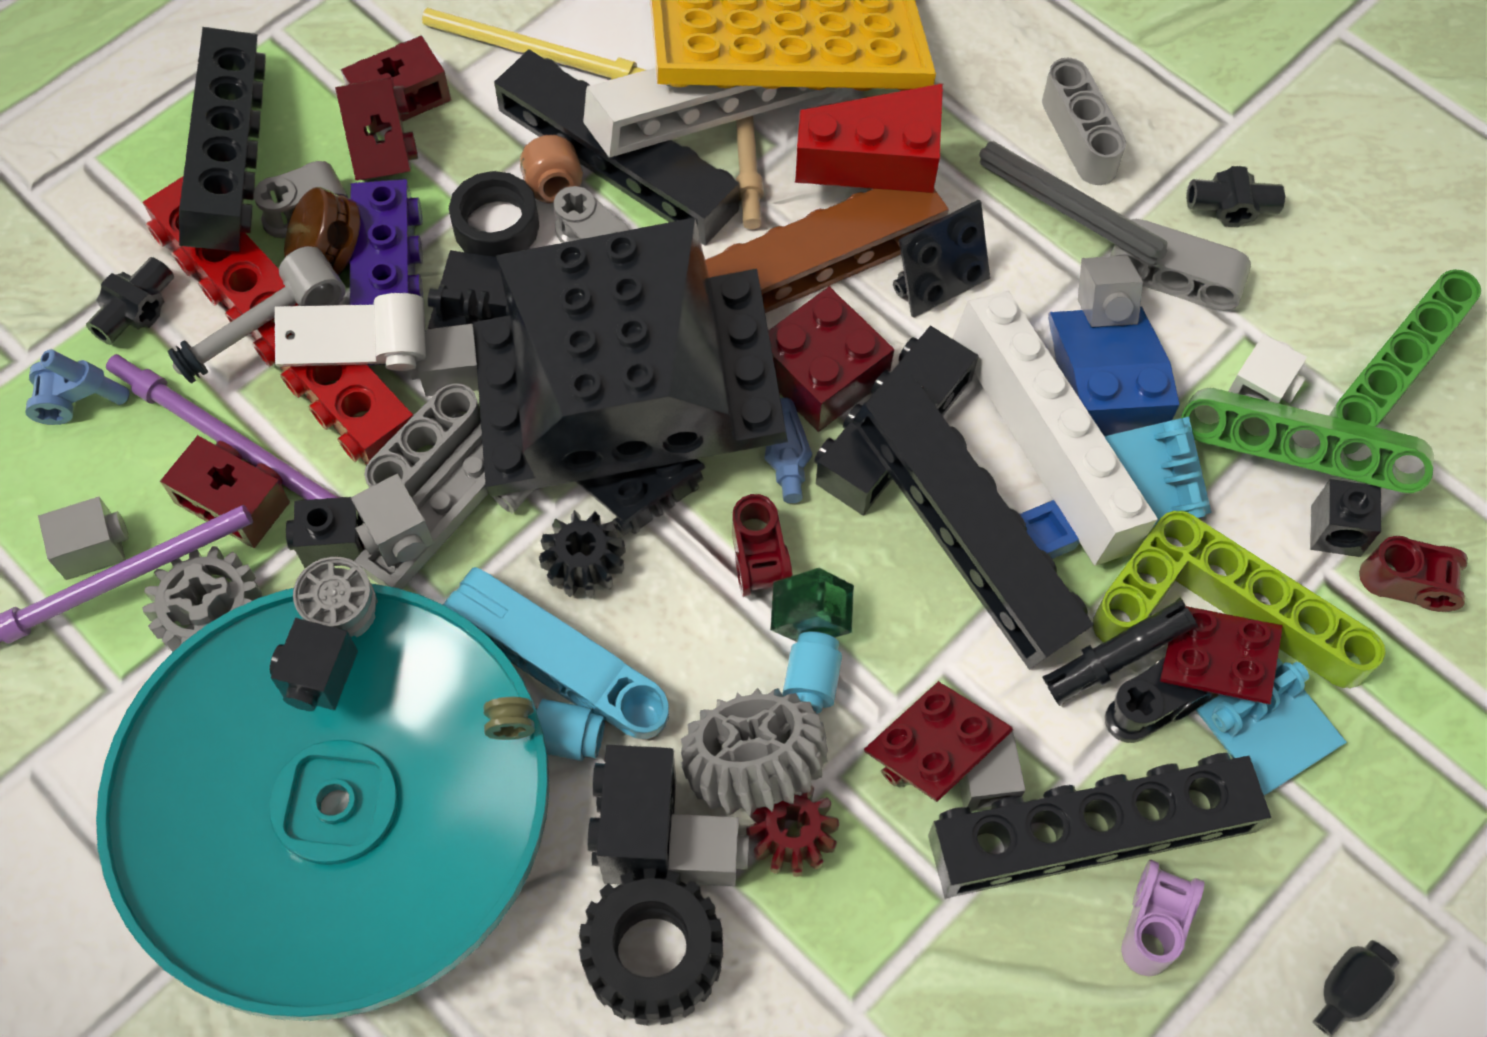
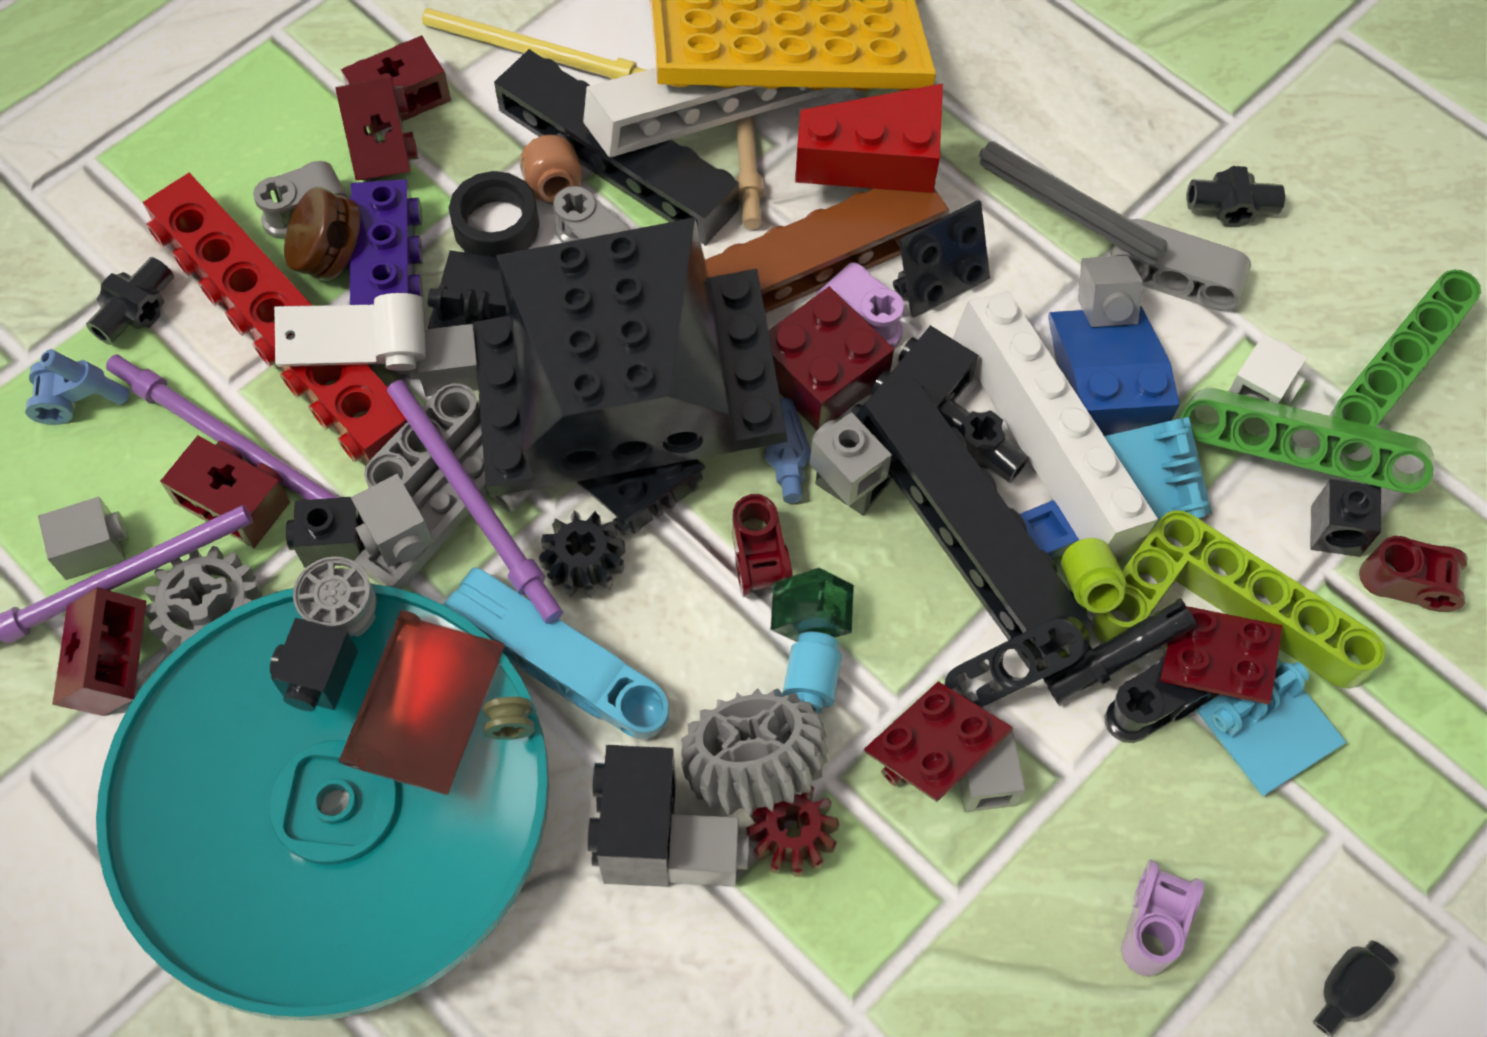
(99, 652): none -> dark red brick
(220, 142): black brick -> none
(307, 281): light grey piece -> none
(422, 704): none -> clear red piece
(524, 572): none -> medium lavender bar
(570, 729): medium azure brick -> none
(643, 900): black tyre -> none
(849, 458): none -> light grey brick
(871, 300): none -> lavender piece
(994, 449): none -> black axle
(1043, 634): none -> black beam
(1083, 121): light grey beam -> none
(1094, 575): none -> lime brick
(1228, 784): black brick -> none

